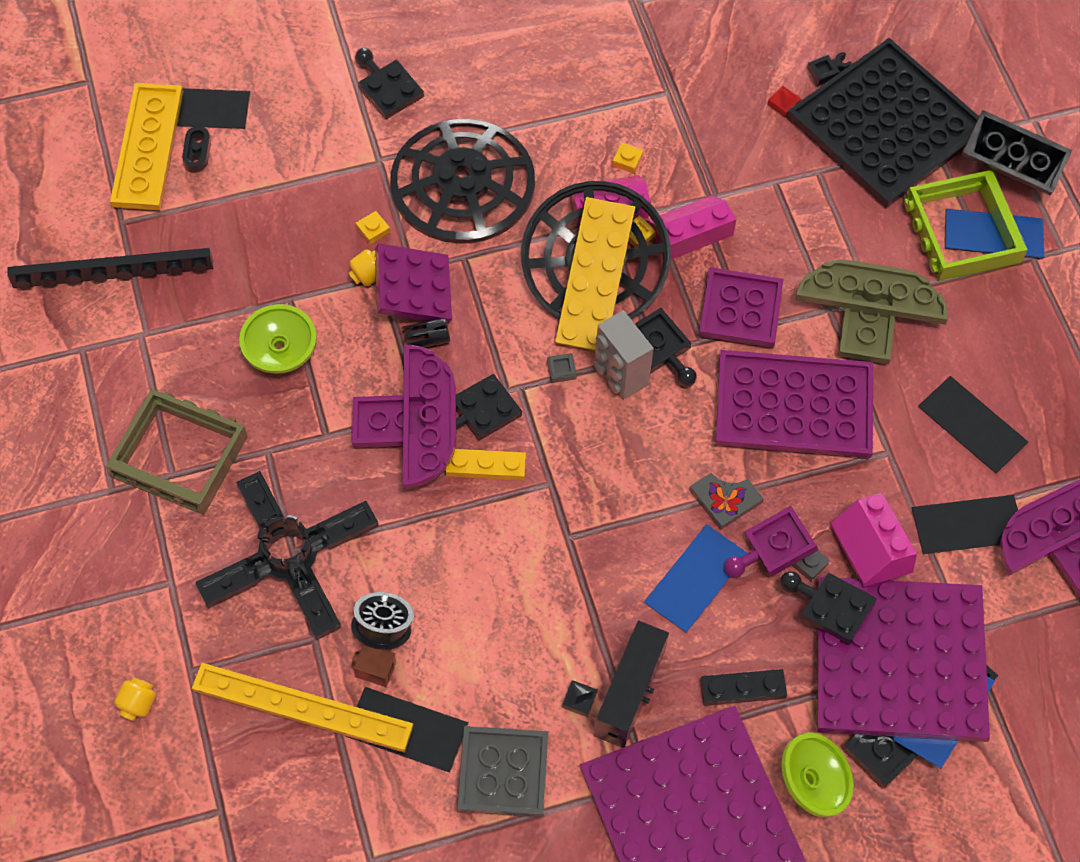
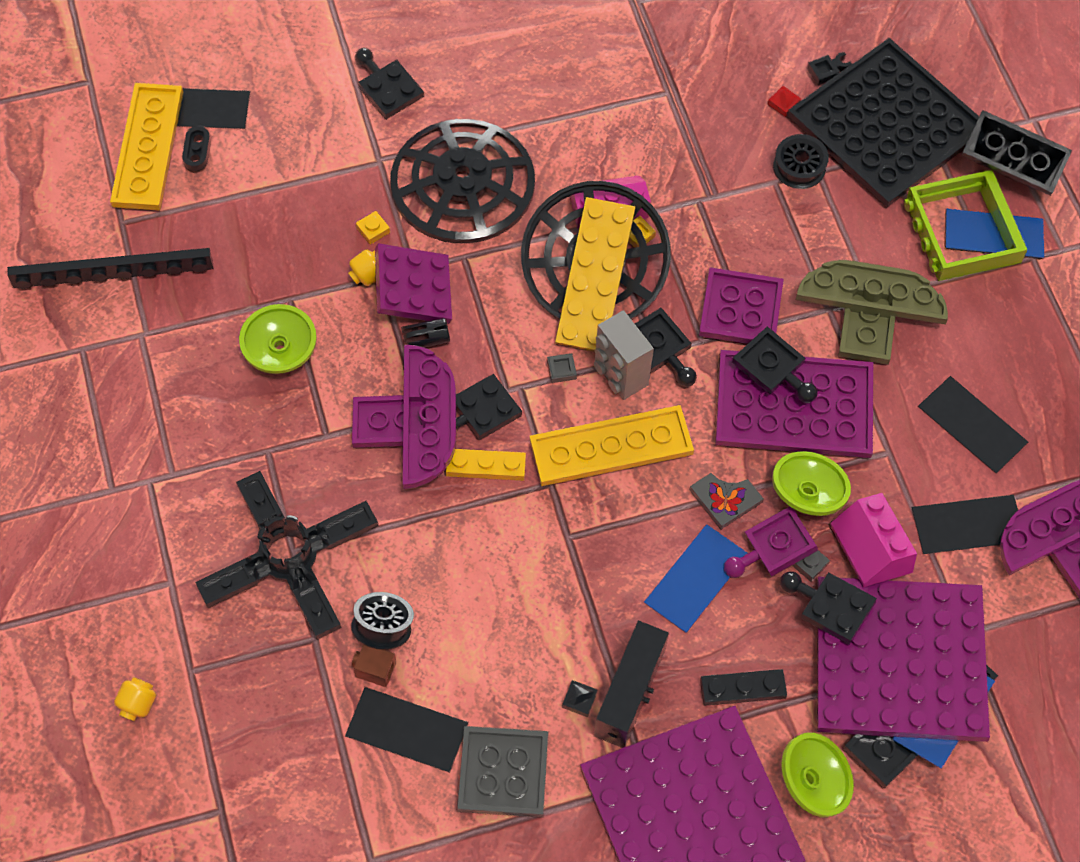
(186, 410): olive window -> none
(303, 707): yellow plate -> none
(611, 445): none -> yellow plate
(627, 158): yellow plate -> none
(697, 225): dark pink slope -> none
(771, 362): none -> black plate
(811, 483): none -> lime dish
(813, 162): none -> black wheel

